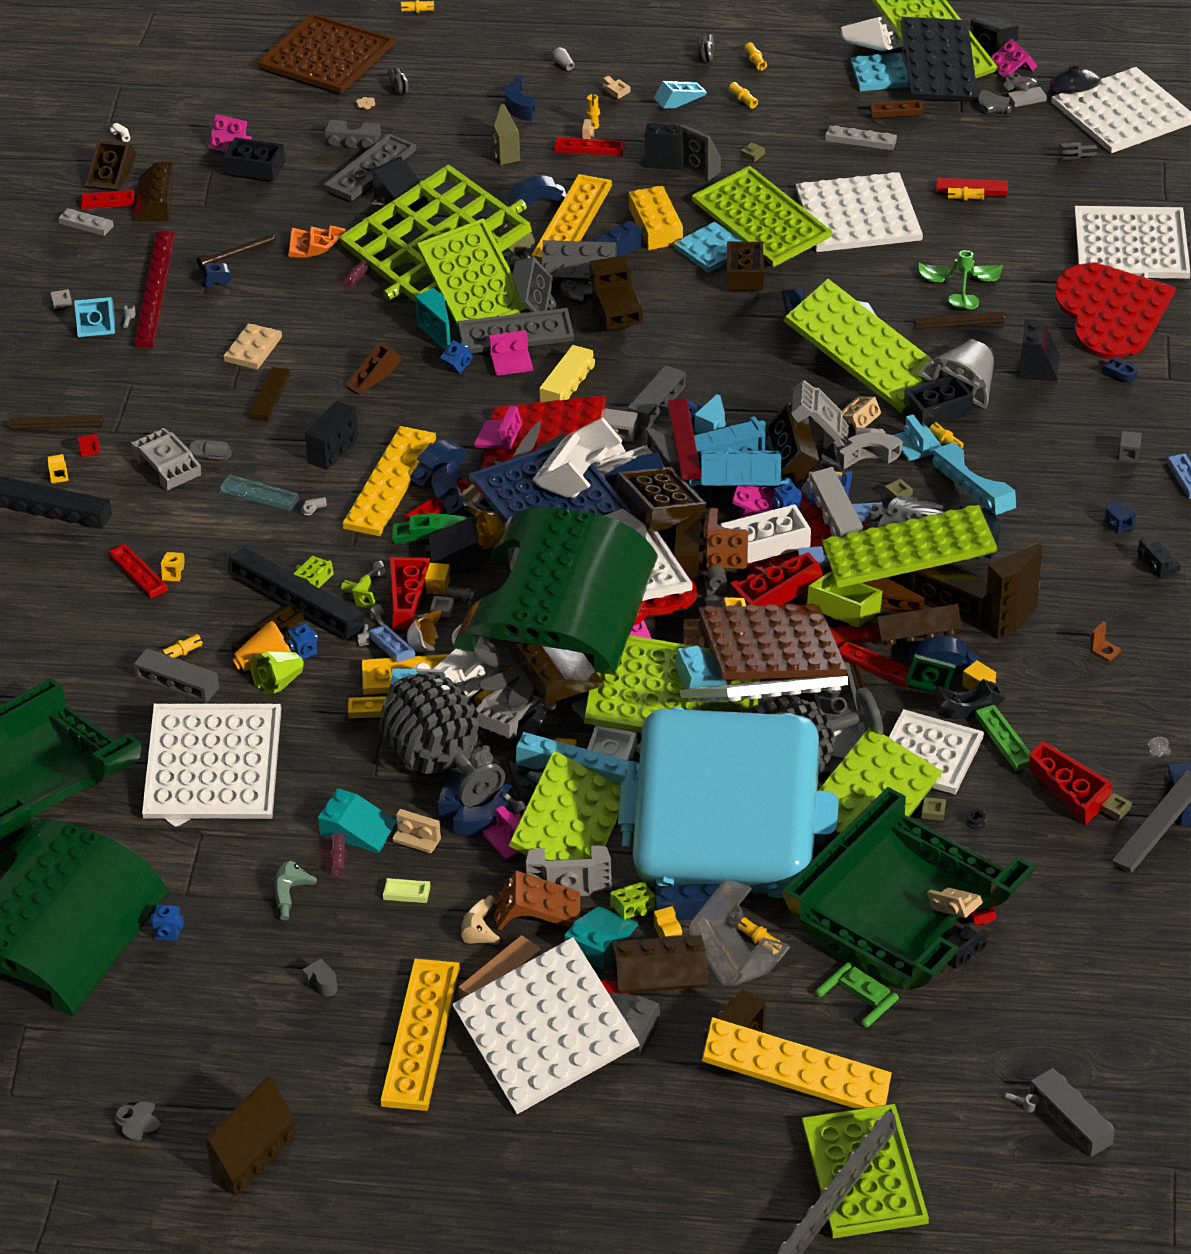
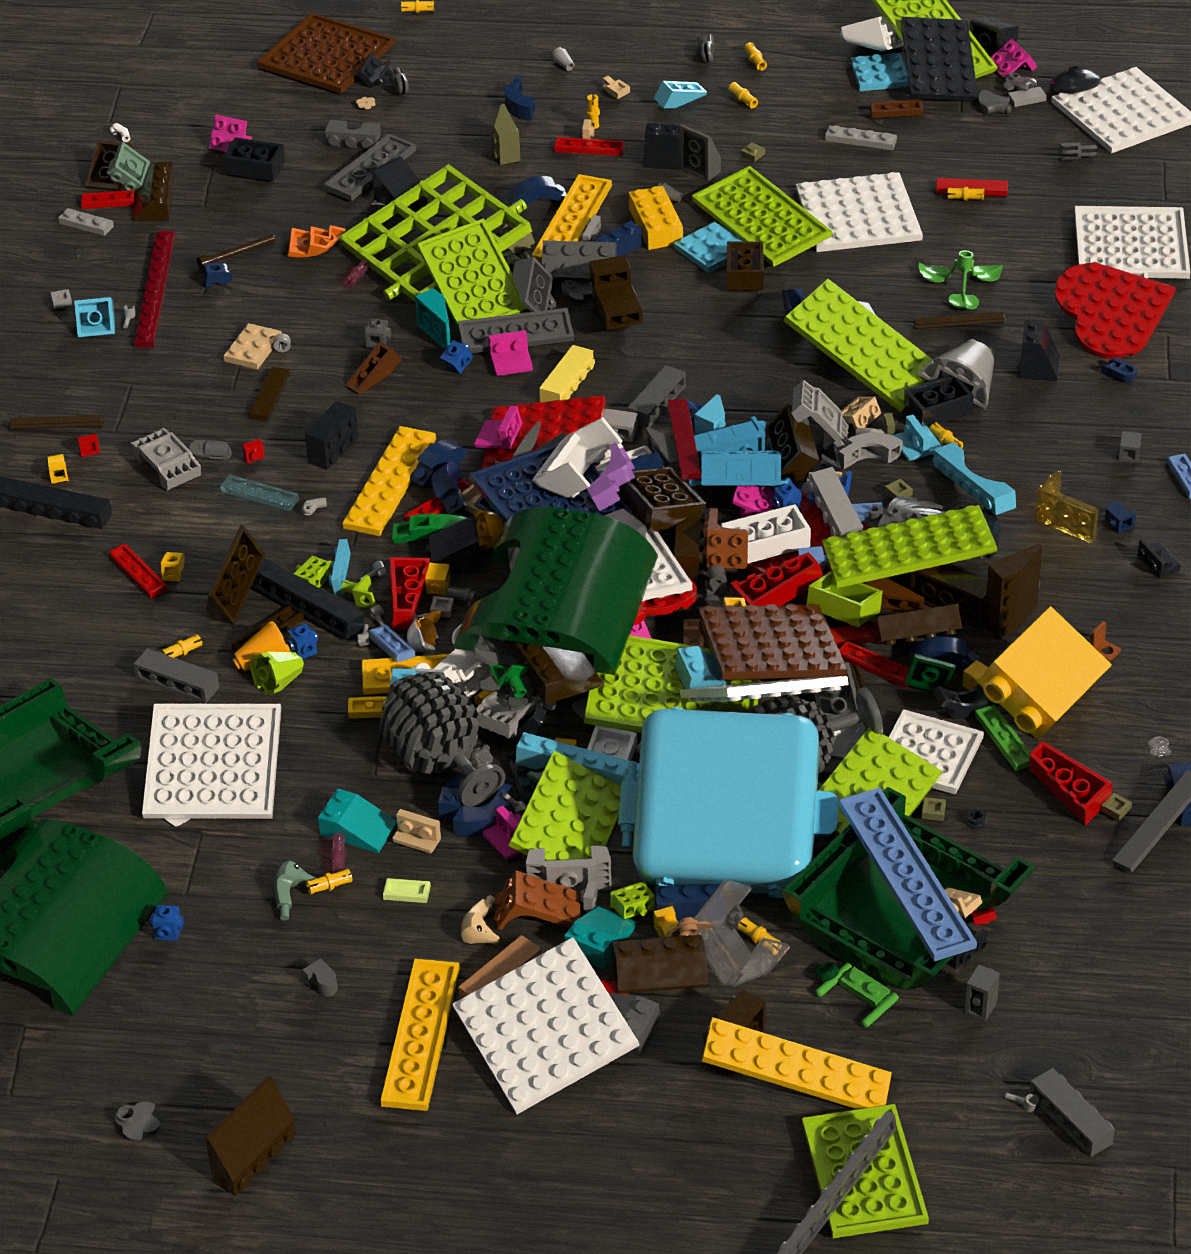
(128, 167): none -> sand green plate
(235, 578): none -> dark brown slope
(253, 451): none -> red plate
(282, 338): none -> light grey bush
(329, 881): none -> yellow pin
(340, 566): none -> medium azure plate
(373, 70): none -> black bracket
(376, 331): none -> dark grey brick
(510, 678): none -> green bracket
(589, 896): none -> light grey plate
(592, 229): none -> light grey plate
(618, 472): none -> medium lavender arch
(673, 194): none -> dark grey cone
(688, 927): none -> medium nougat plate
(827, 971): none -> dark green tile
(890, 425): none -> olive plate
(907, 874): none -> medium blue plate
(982, 993): none -> dark grey brick
(1043, 673): none -> yellow brick
(1065, 512): none -> clear yellow bracket

